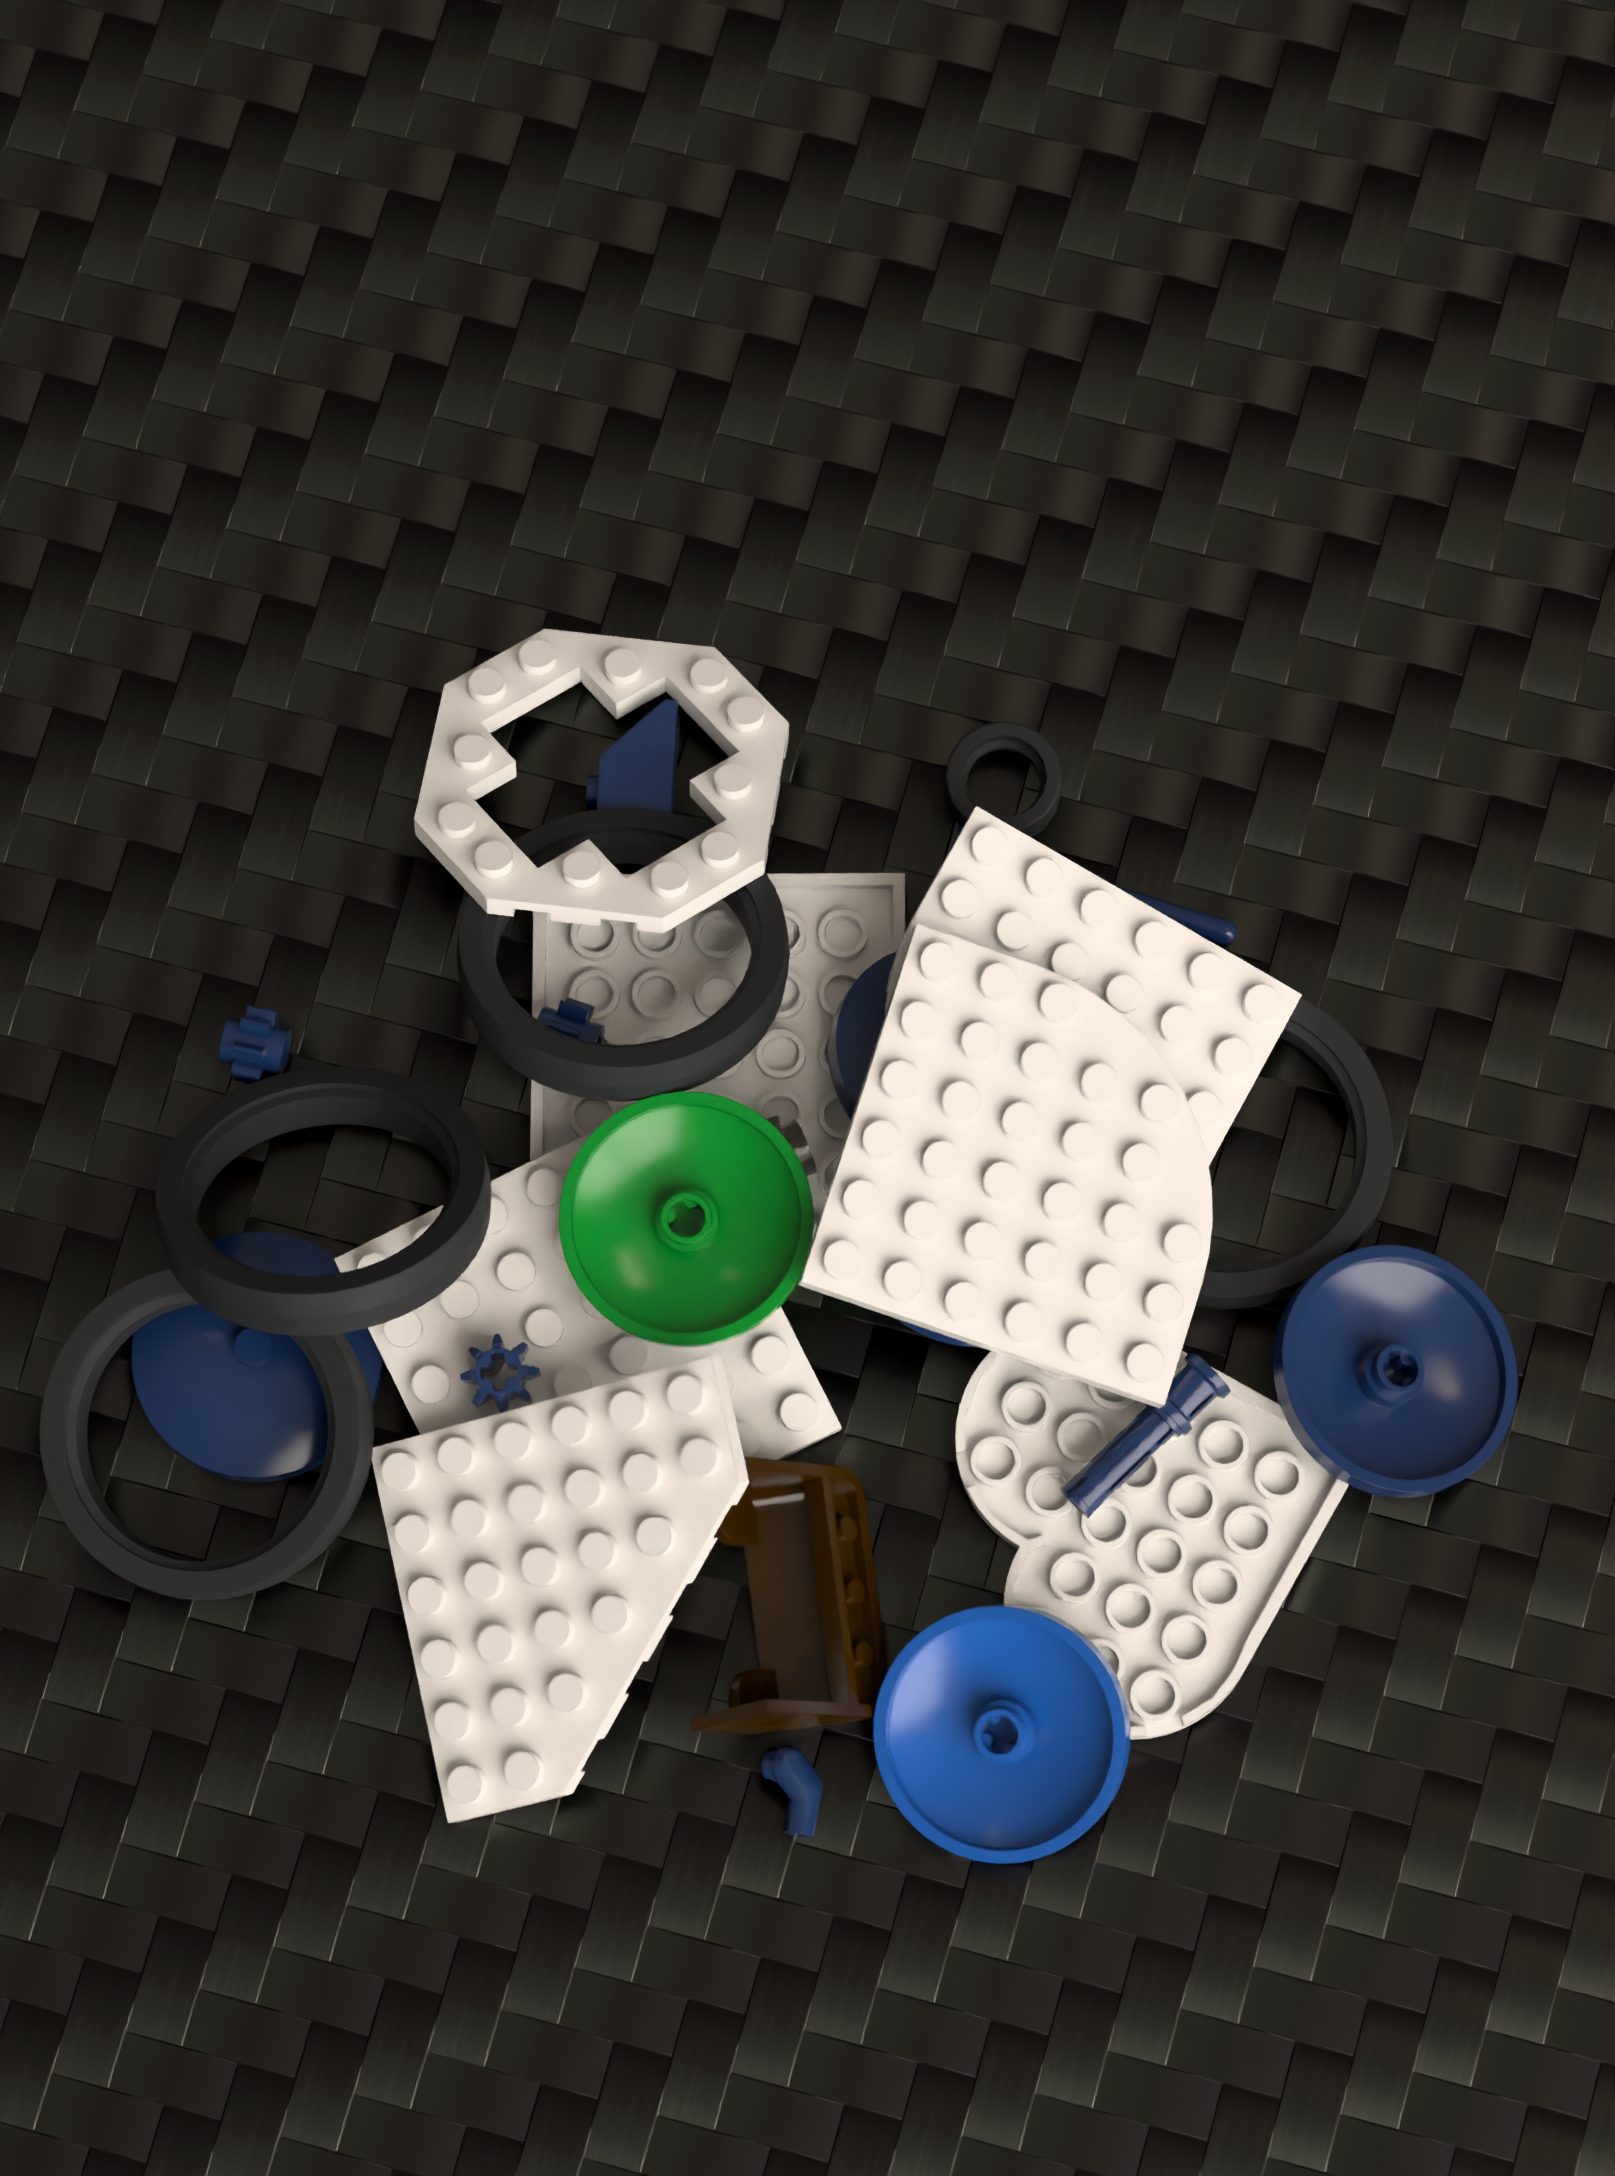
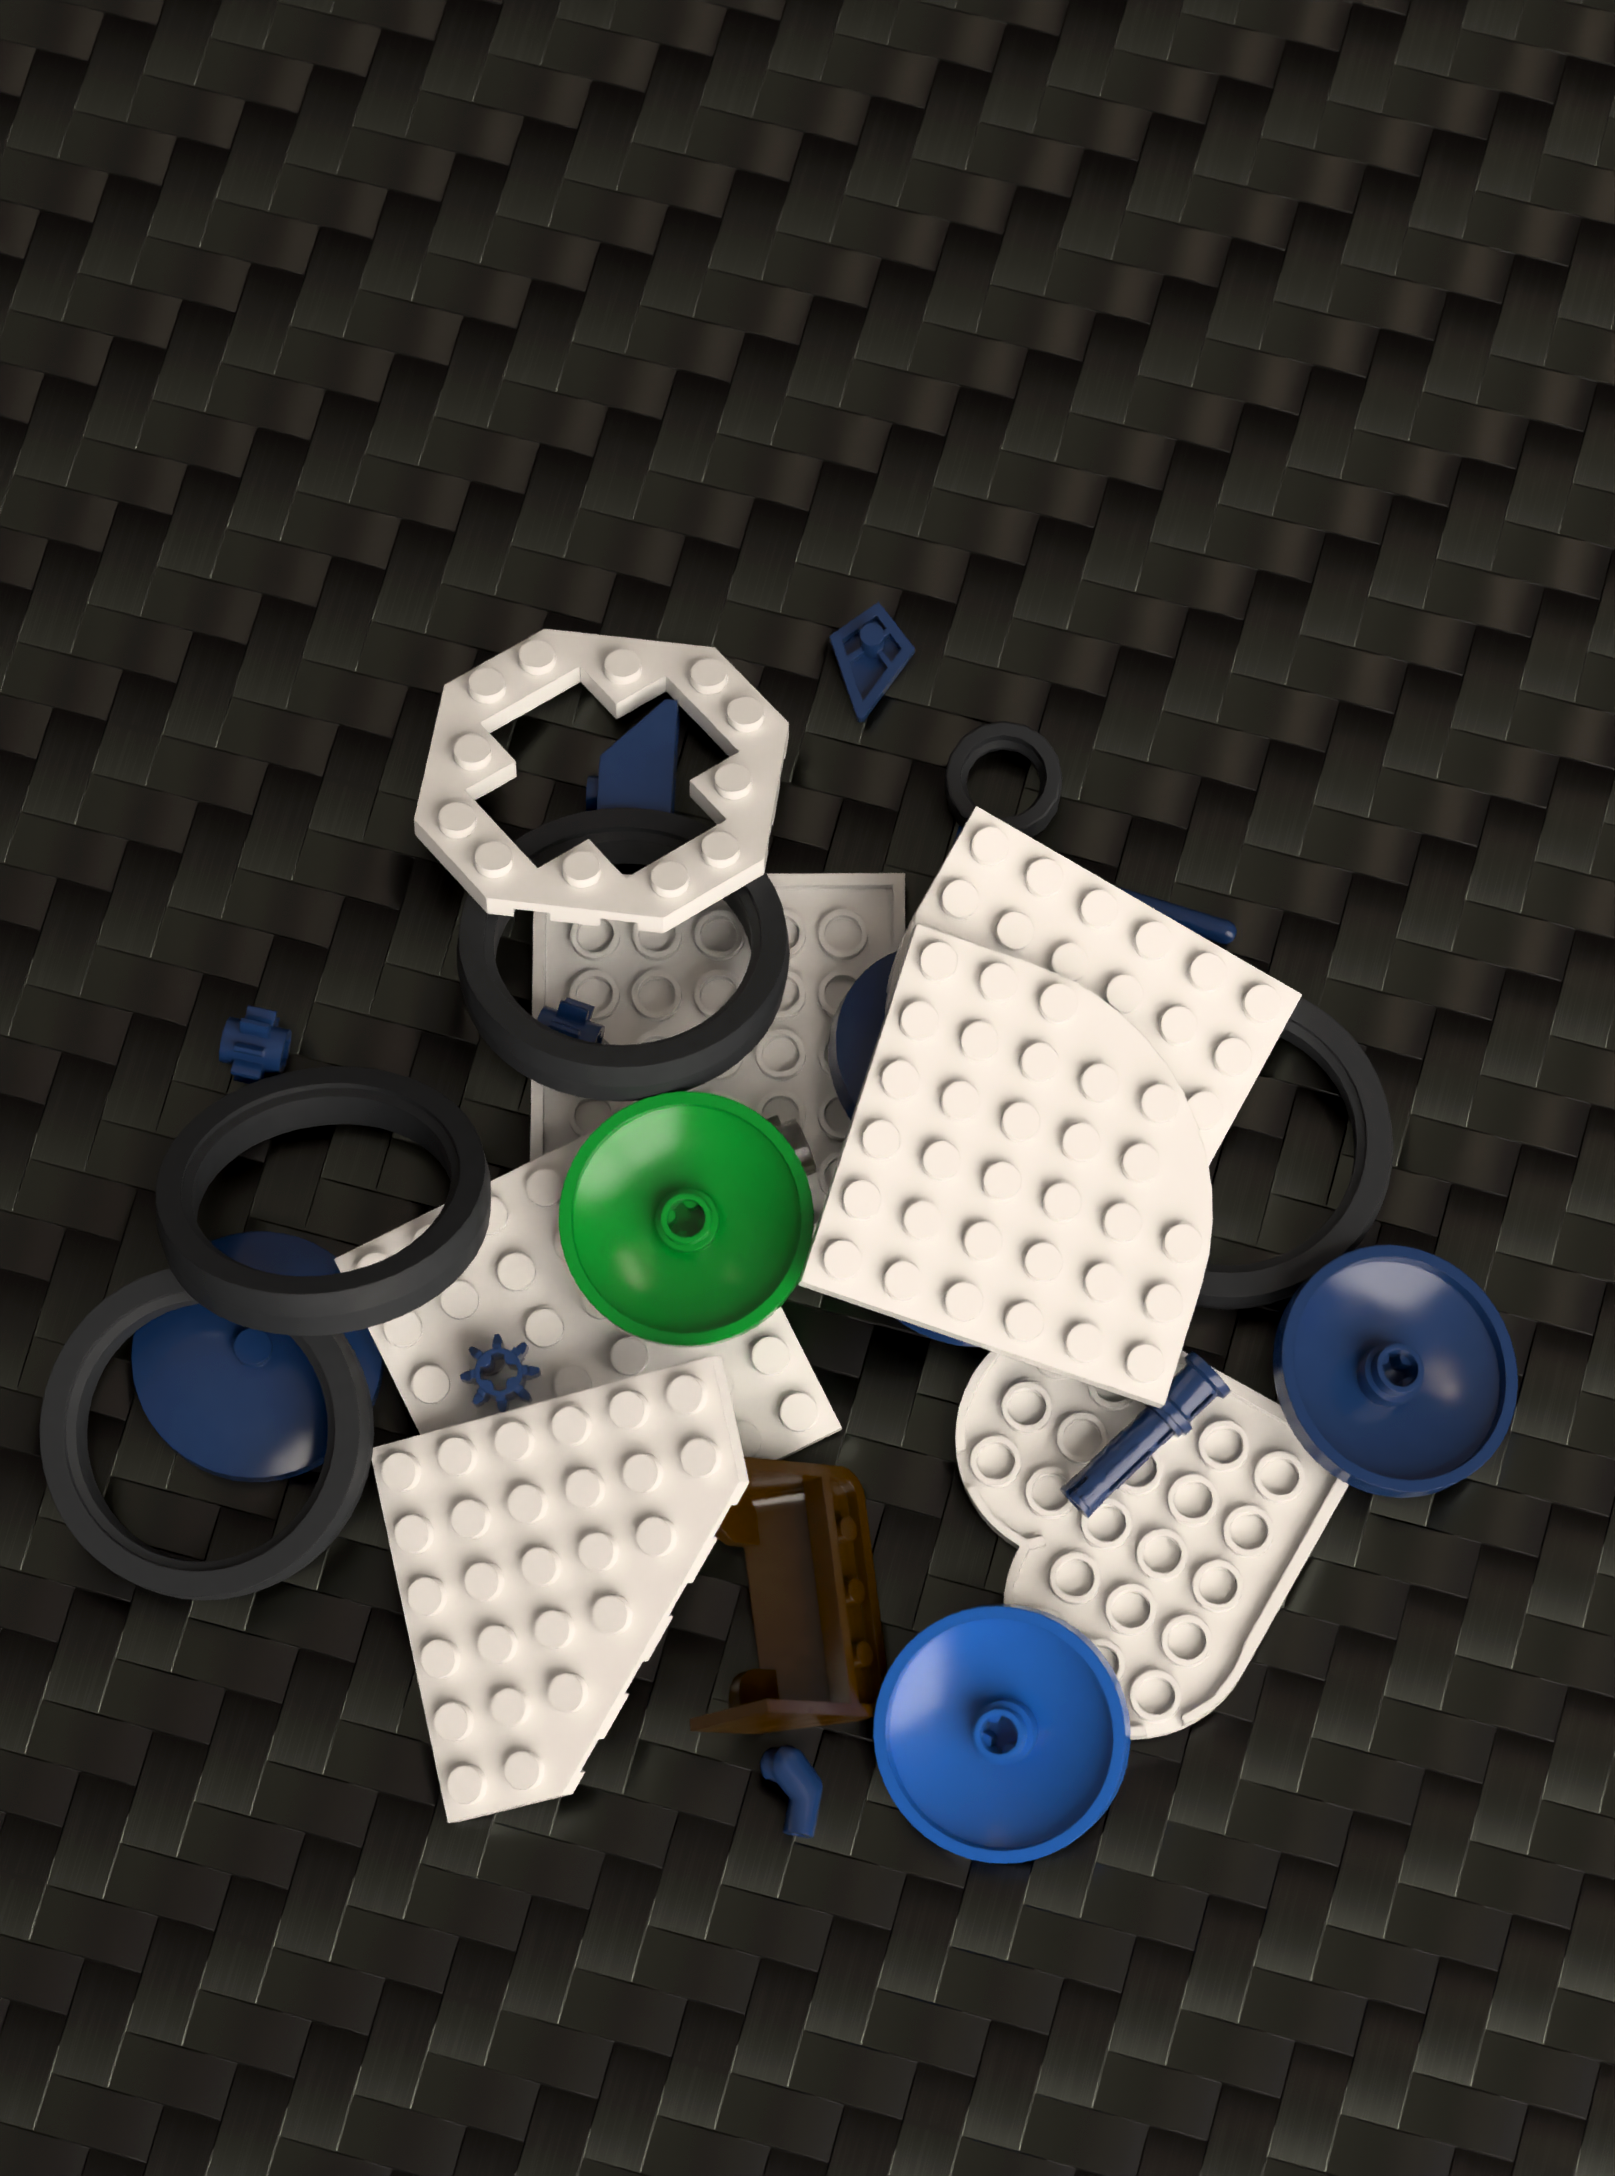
(870, 657): none -> dark blue piece

